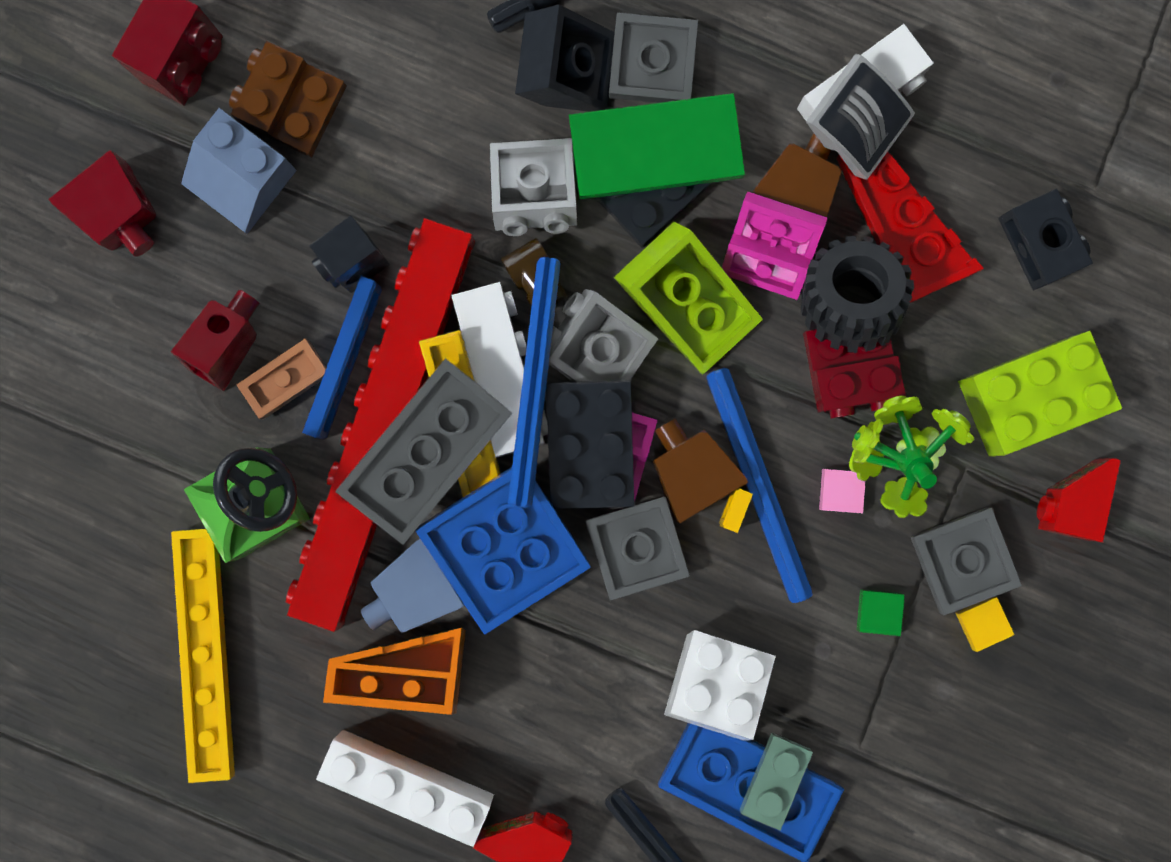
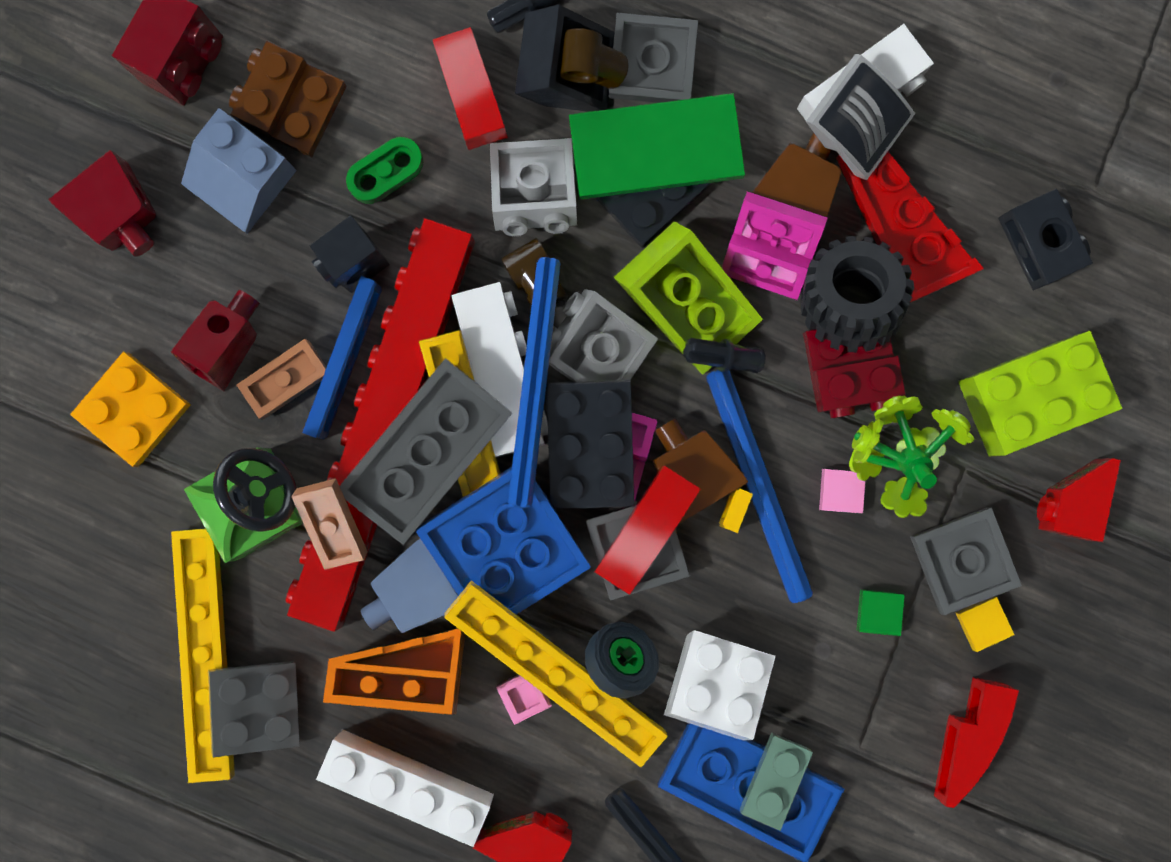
(130, 409): none -> light orange plate
(253, 708): none -> dark grey plate
(329, 524): none -> nougat plate
(382, 167): none -> green plate
(470, 88): none -> slope
(522, 698): none -> bright pink tile
(554, 673): none -> yellow plate
(590, 61): none -> dark brown piece
(640, 663): none -> black bush
(647, 529): none -> red slope
(724, 355): none -> black axle
(973, 739): none -> red slope

